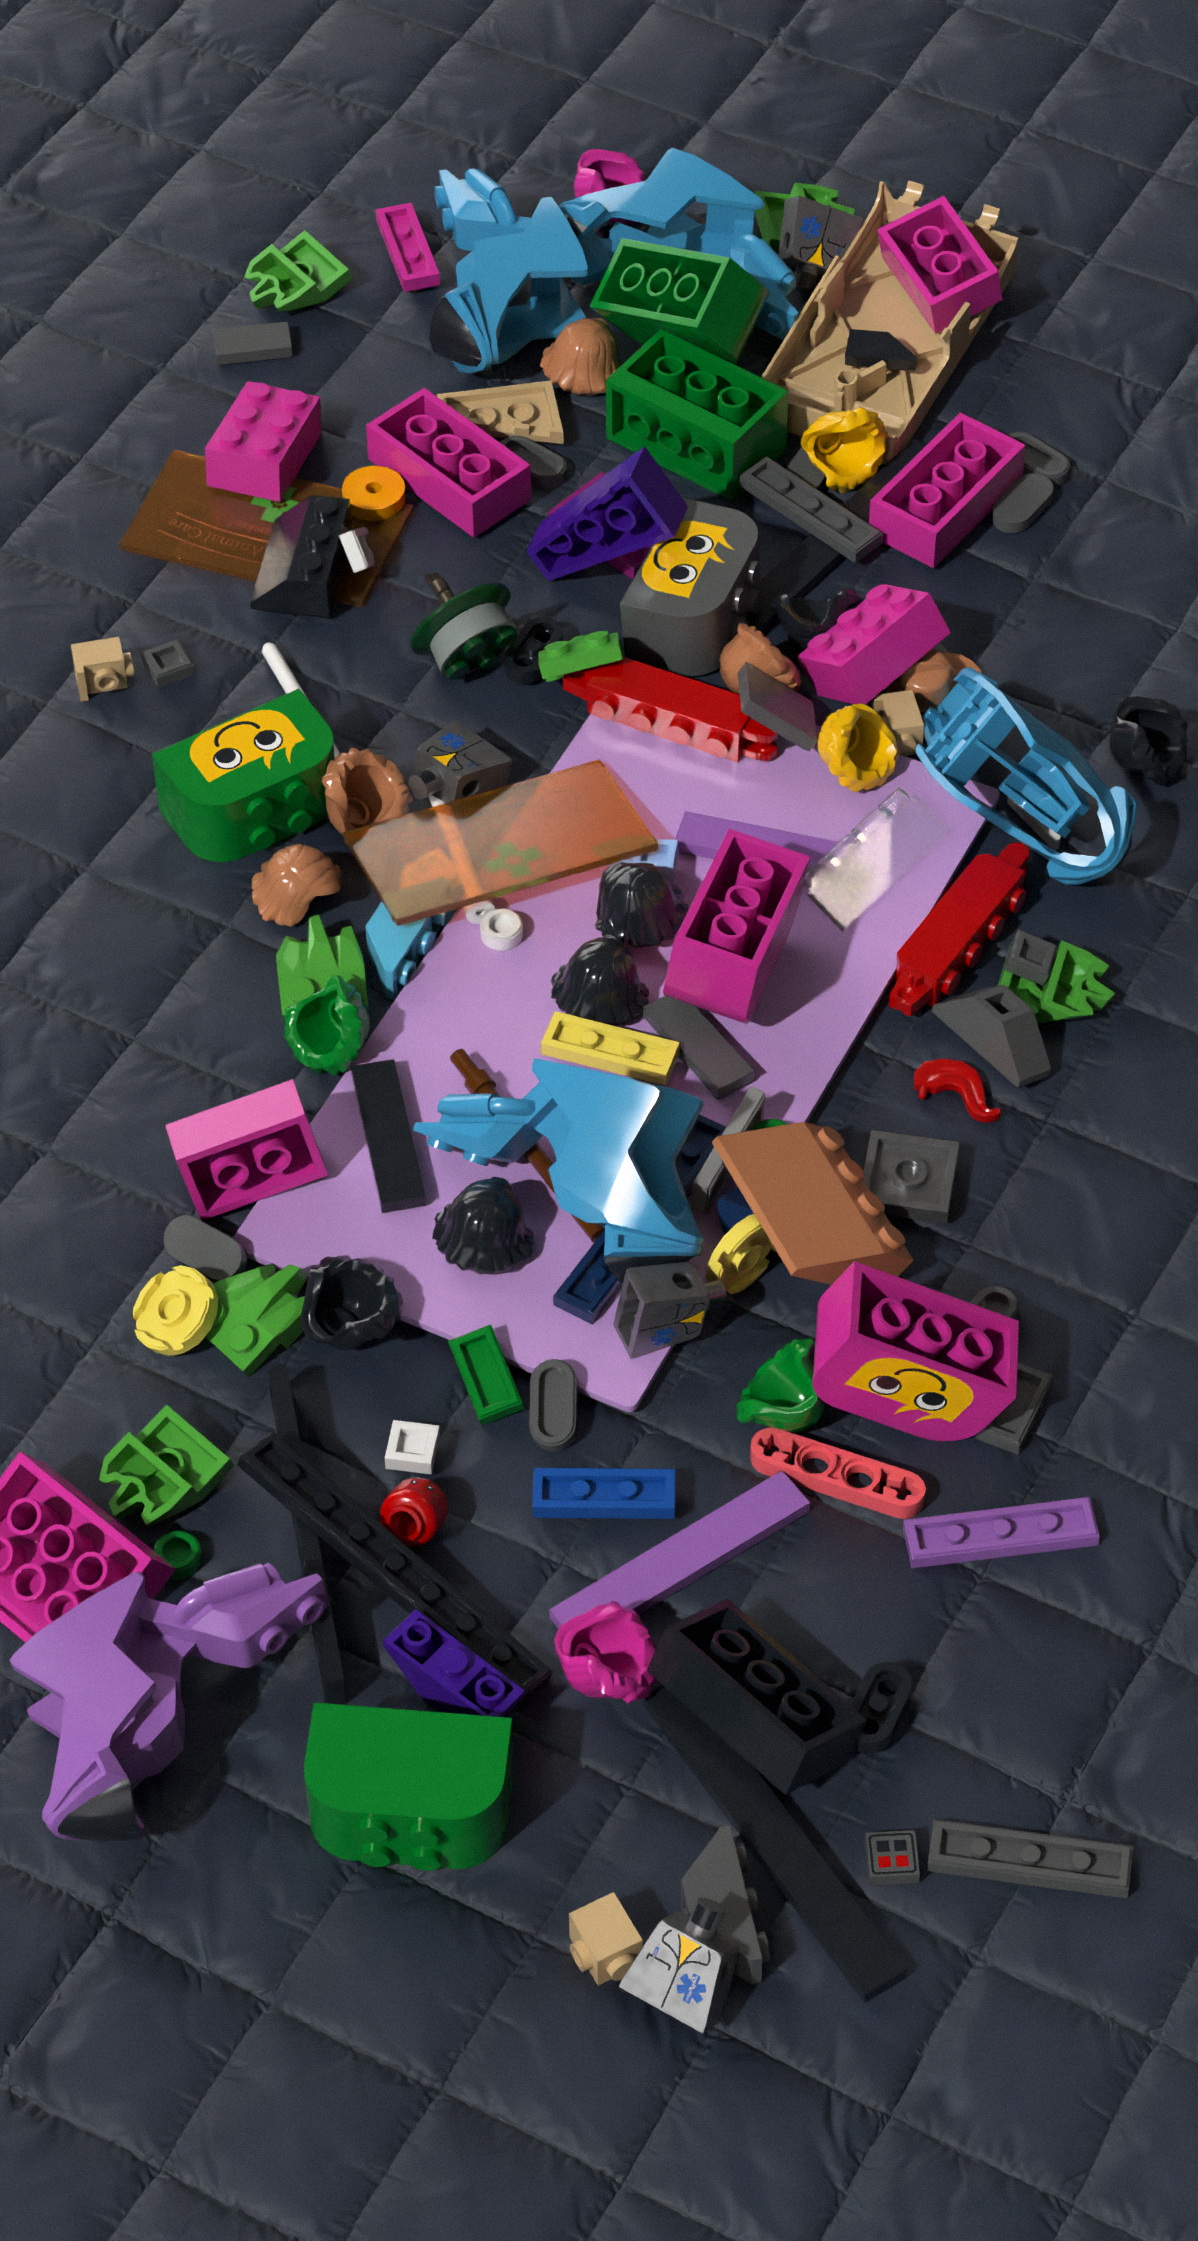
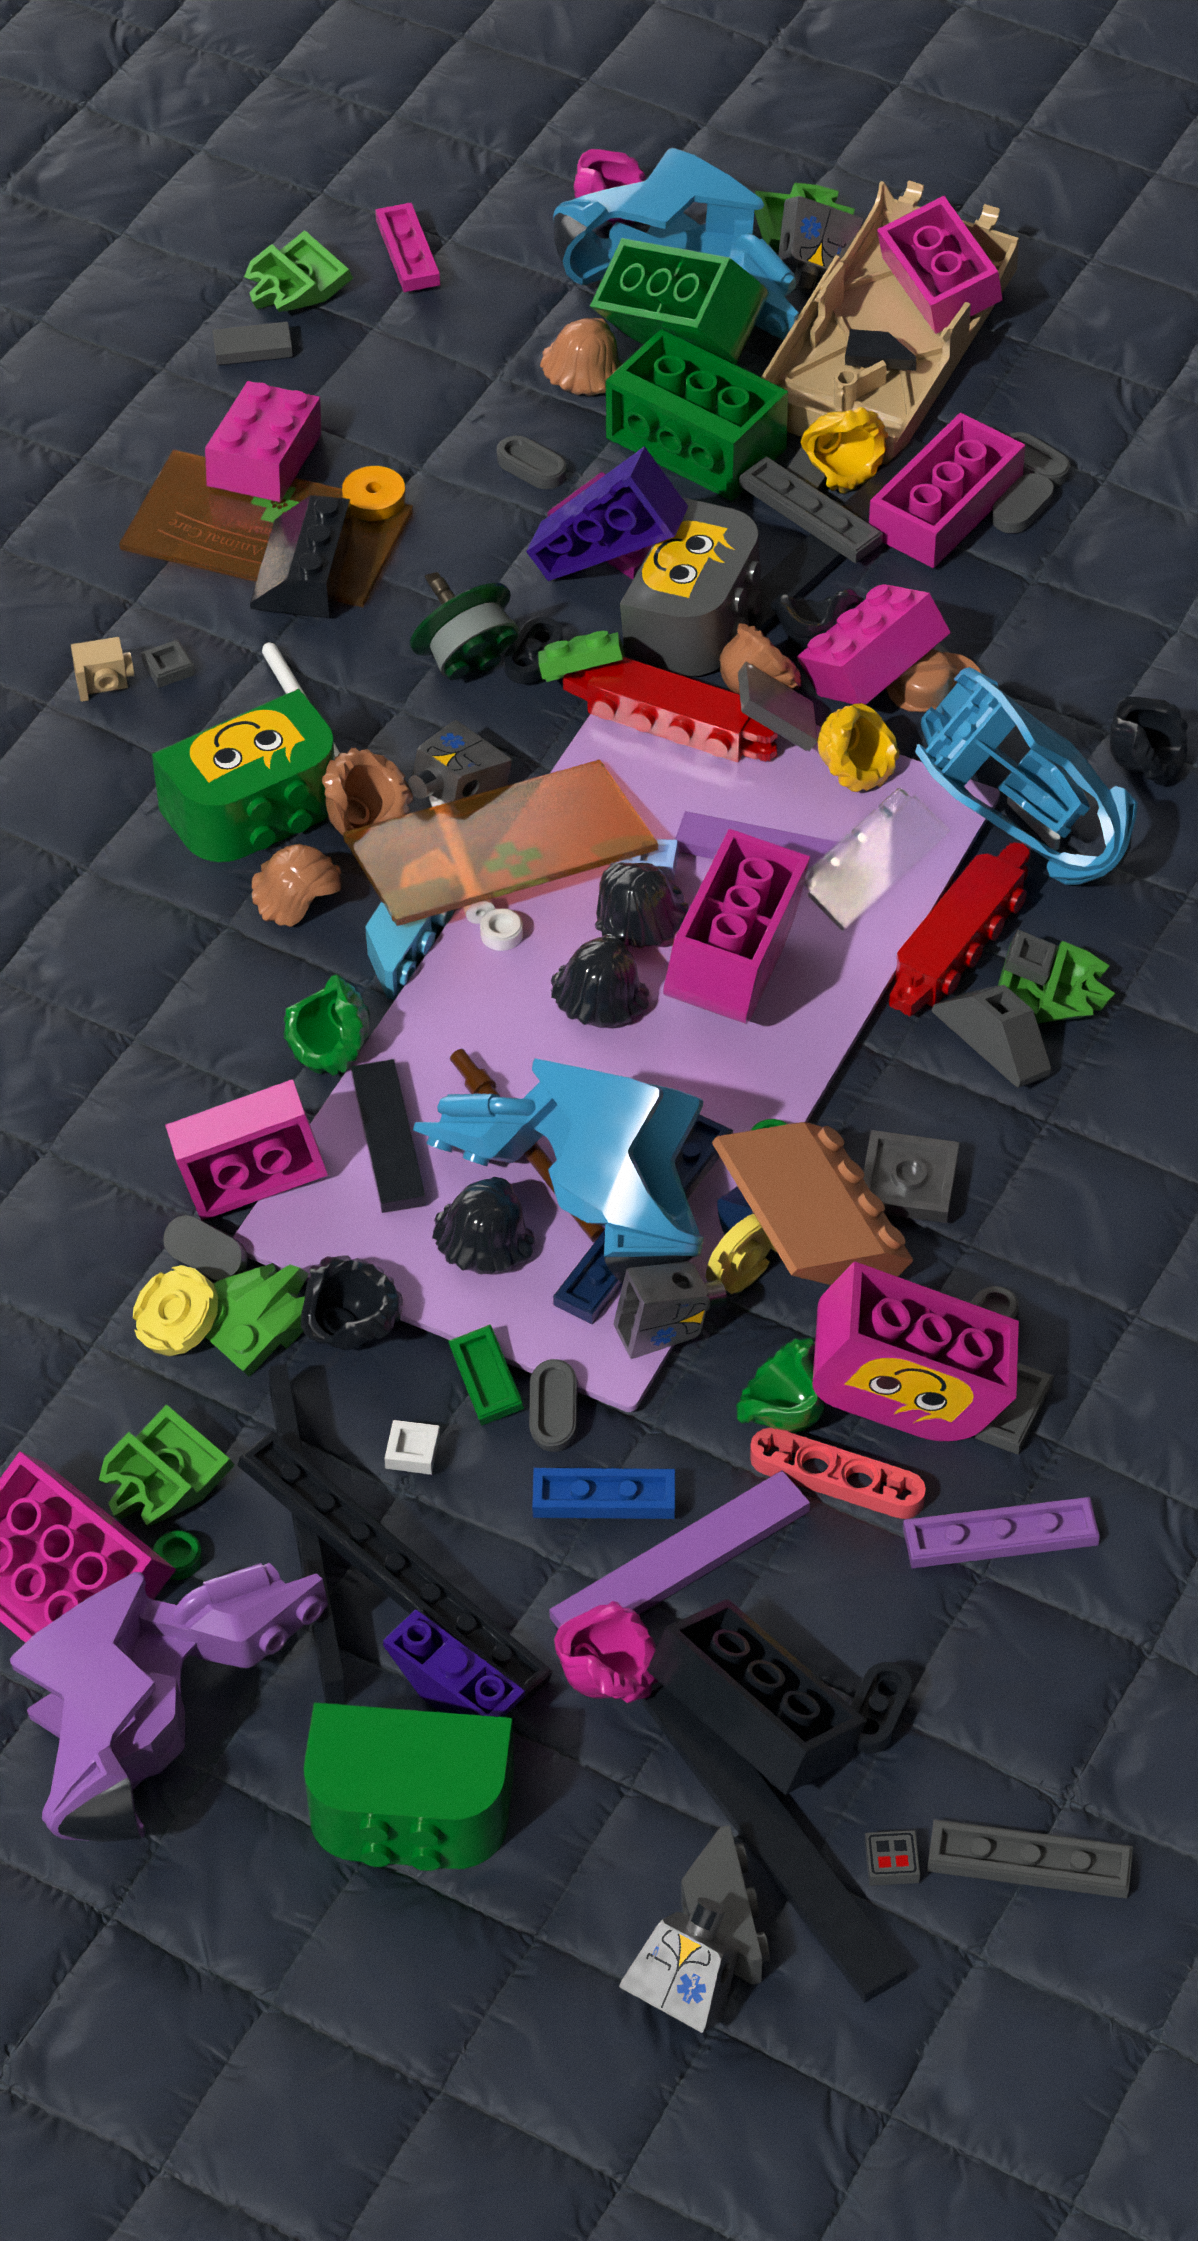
(309, 964): bright green plate -> none
(357, 549): white tile -> none
(414, 1511): red head -> none
(449, 462): dark pink brick -> none
(505, 252): dark azure piece -> none
(511, 410): tan wing -> none
(604, 1939): tan brick -> none
(610, 1048): light yellow plate -> none
(700, 1045): dark grey tile -> none
(714, 1172): light grey tile -> none
(902, 717): tan brick -> none
(958, 1076): red piece -> none

